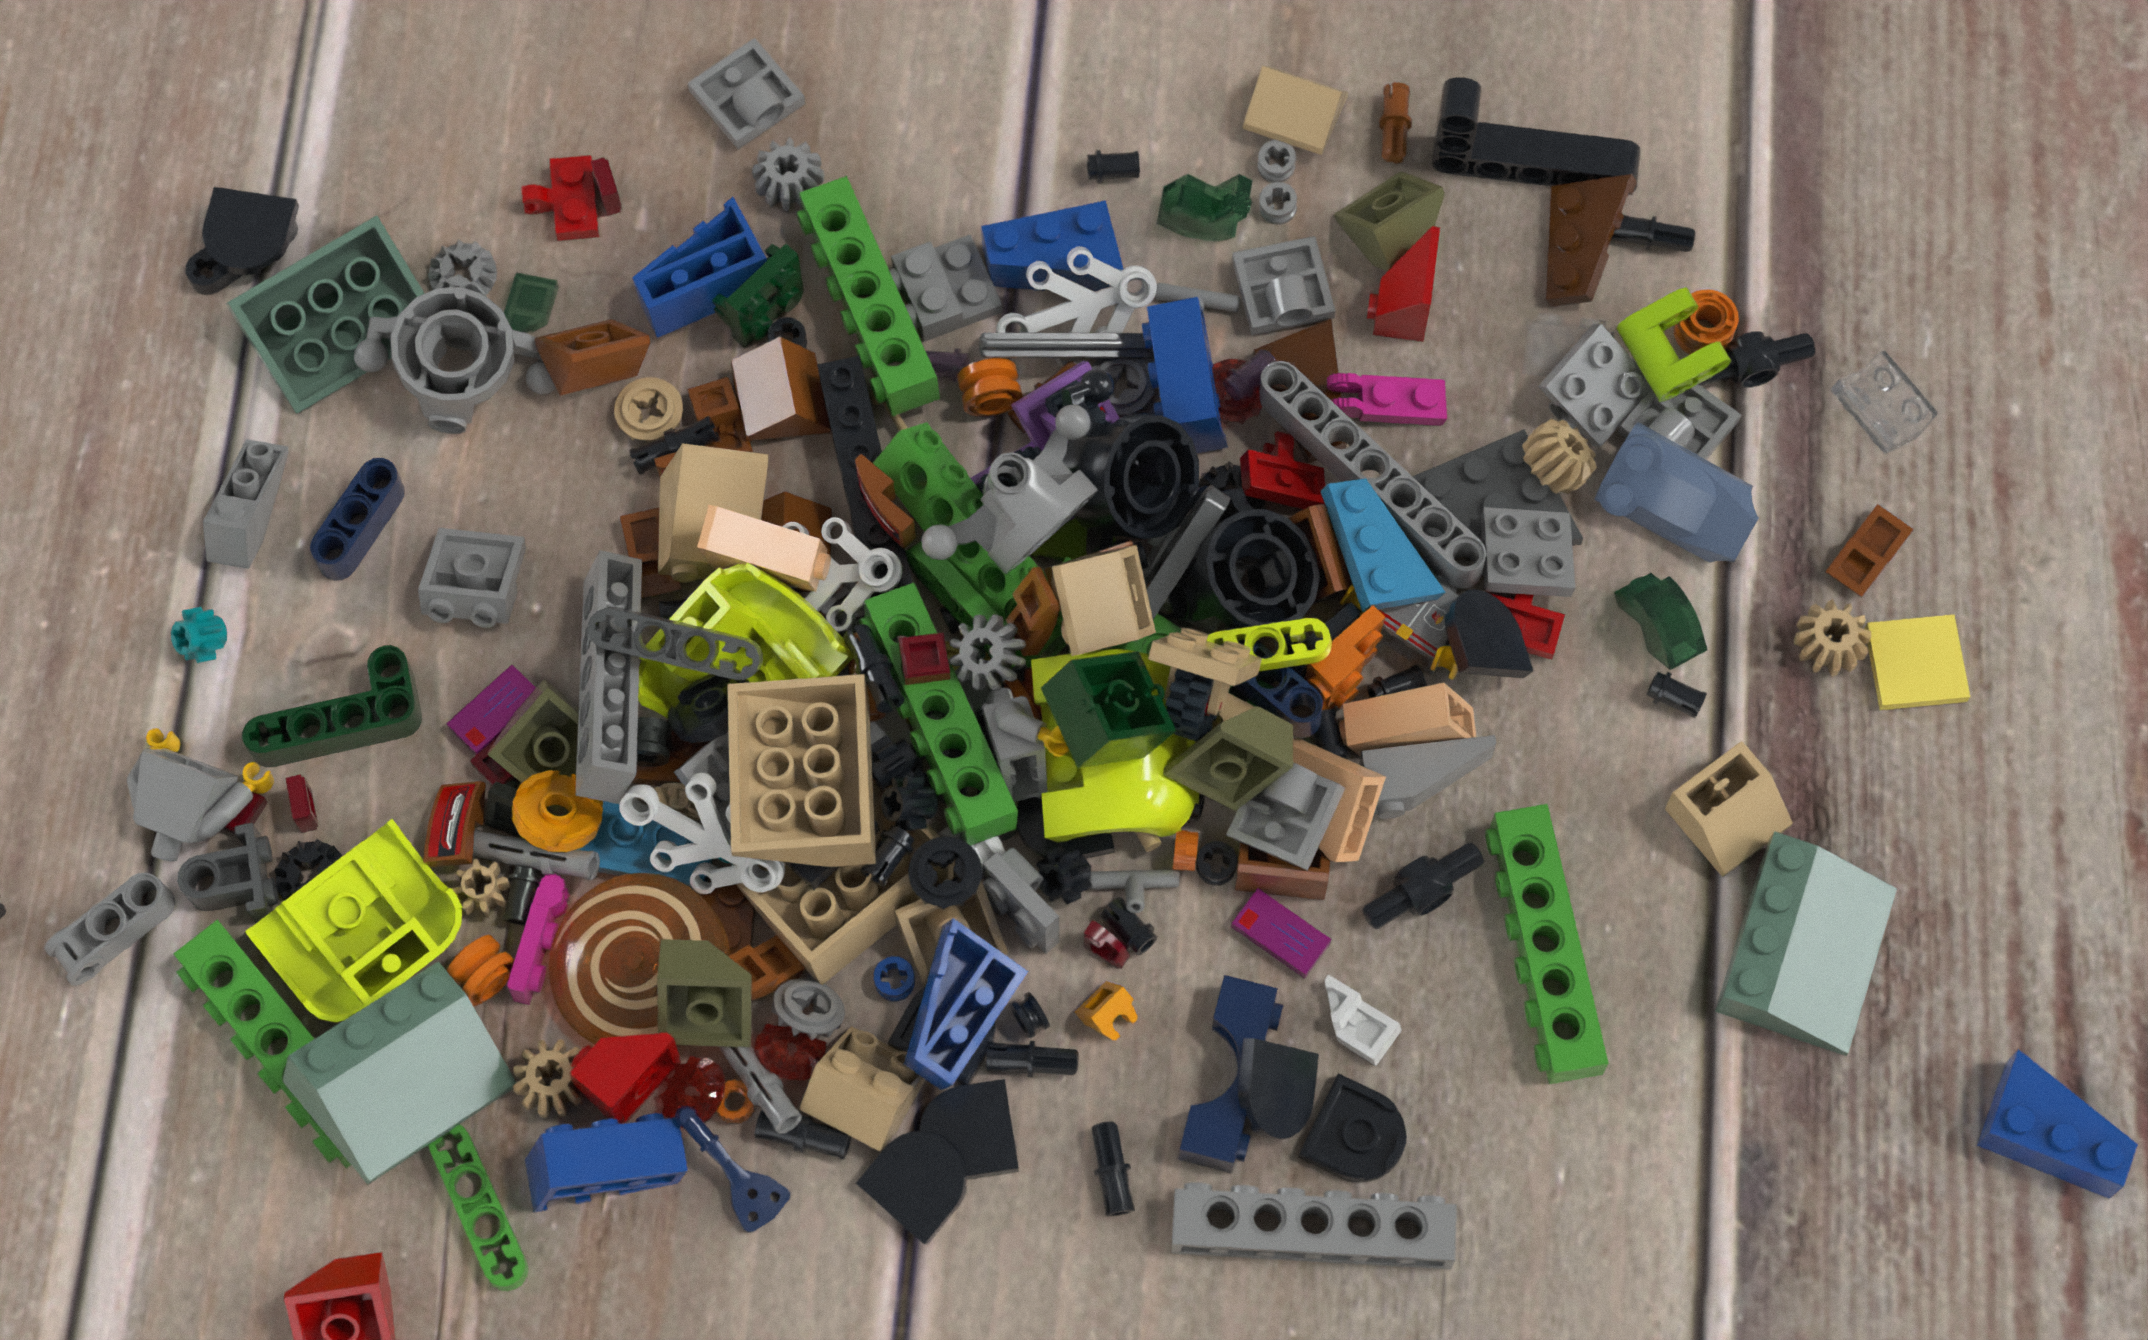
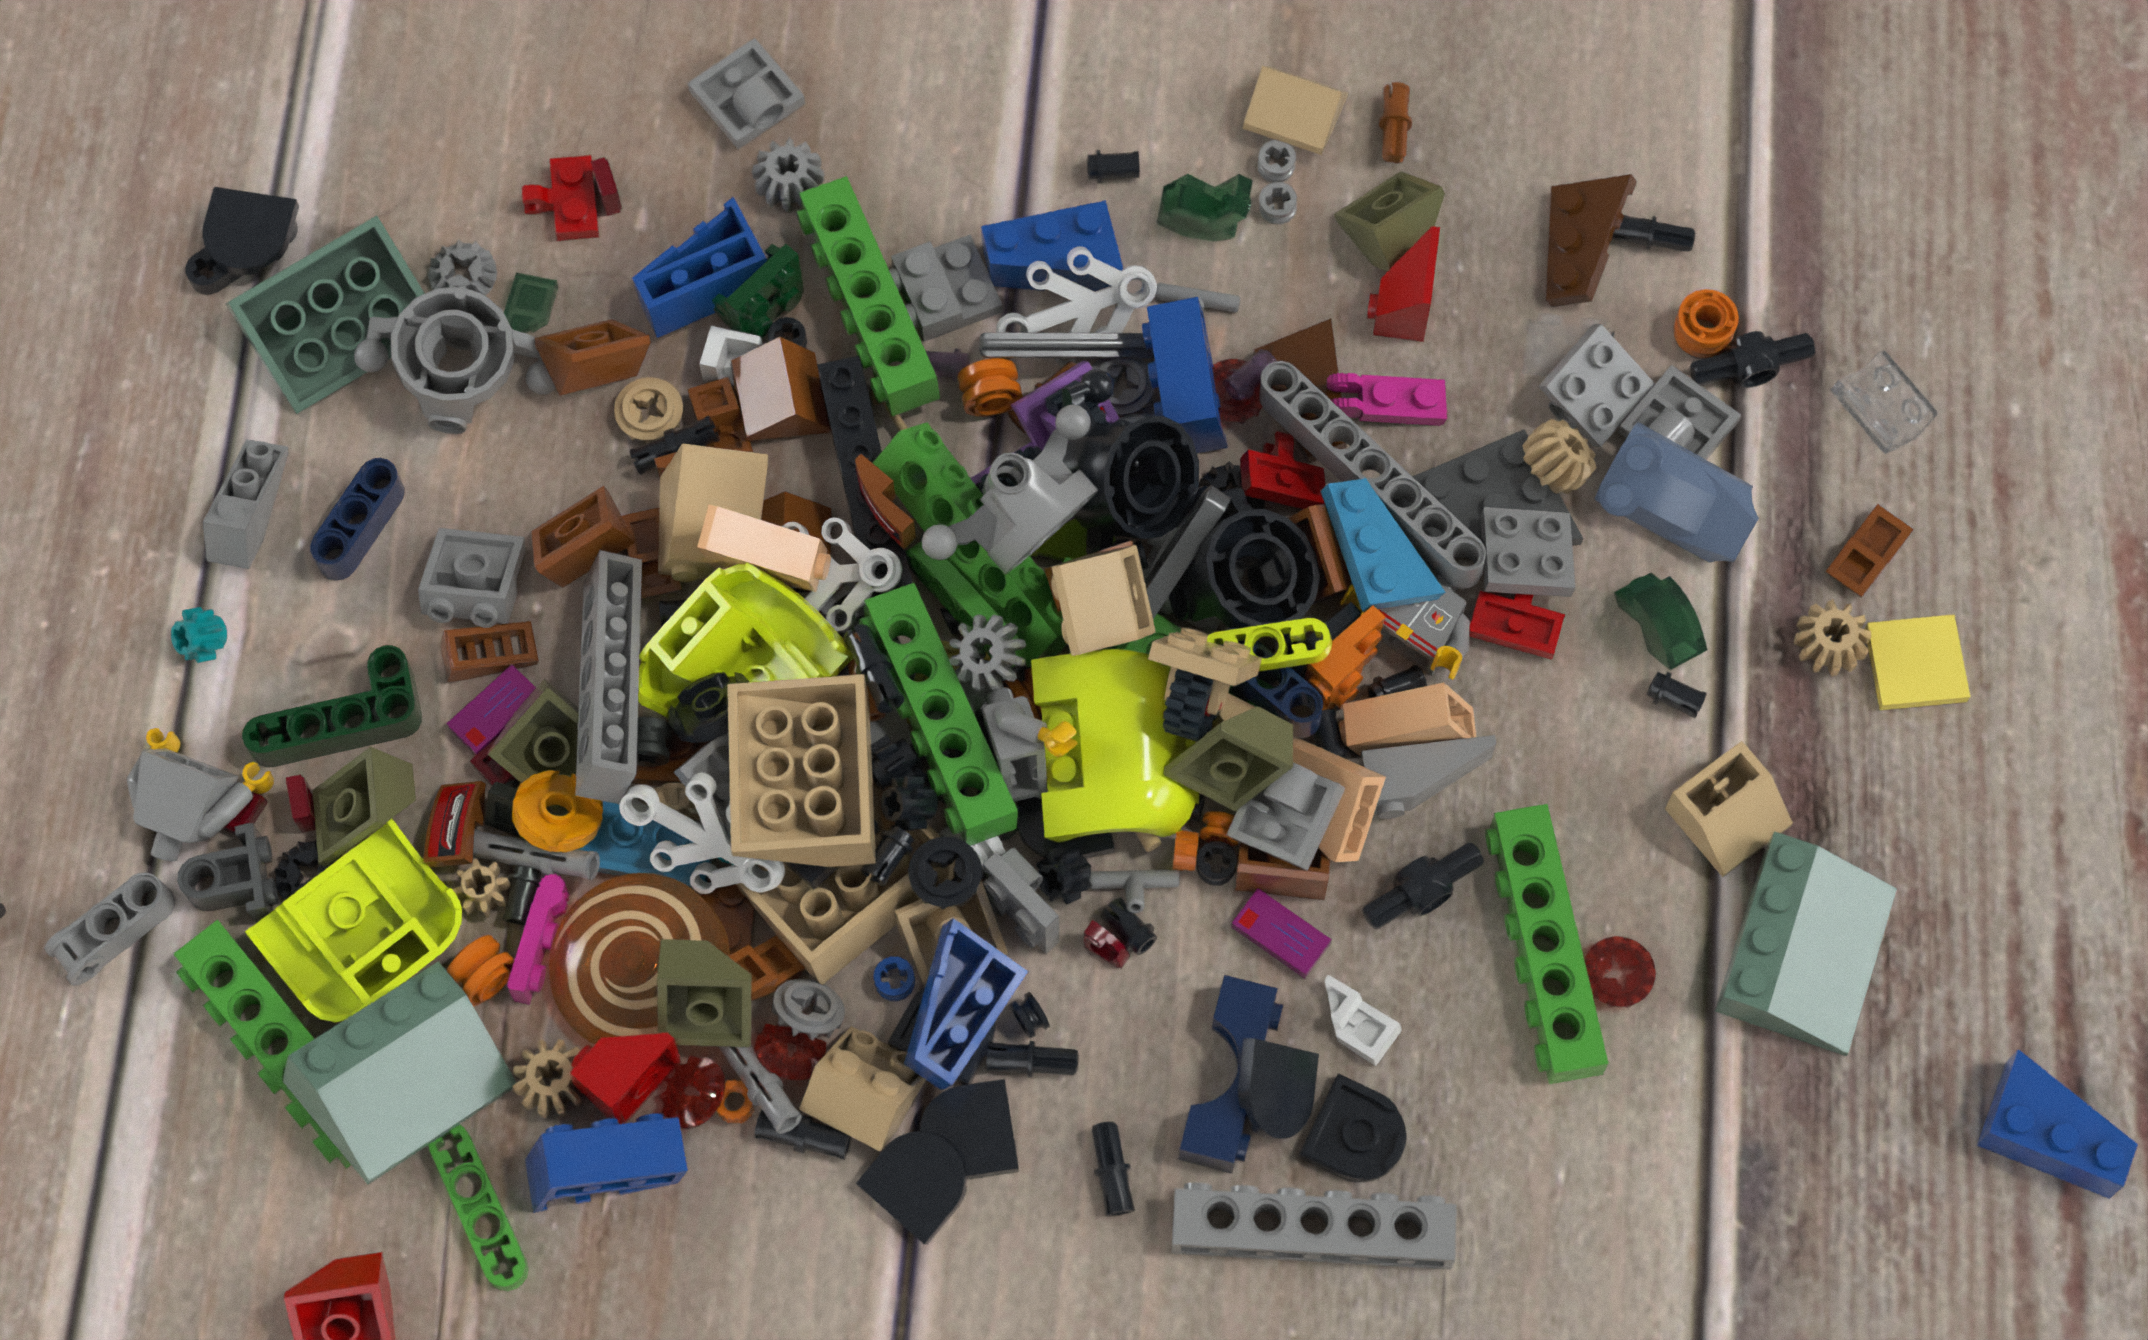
(360, 801): none -> olive slope
(472, 636): none -> dark orange slope
(571, 540): none -> dark orange slope
(674, 648): dark grey beam -> none
(721, 348): none -> white panel
(739, 1179): dark blue piece -> none
(924, 658): dark red tile -> none
(1035, 611): dark orange slope -> none
(1104, 1007): light orange tile -> none
(1108, 709): dark green brick -> none
(1217, 827): none -> orange bush
(1283, 285): light grey plate -> none
(1486, 637): black tile -> none
(1520, 153): black beam -> none
(1628, 955): none -> clear red gear
(1655, 355): lime connector -> none

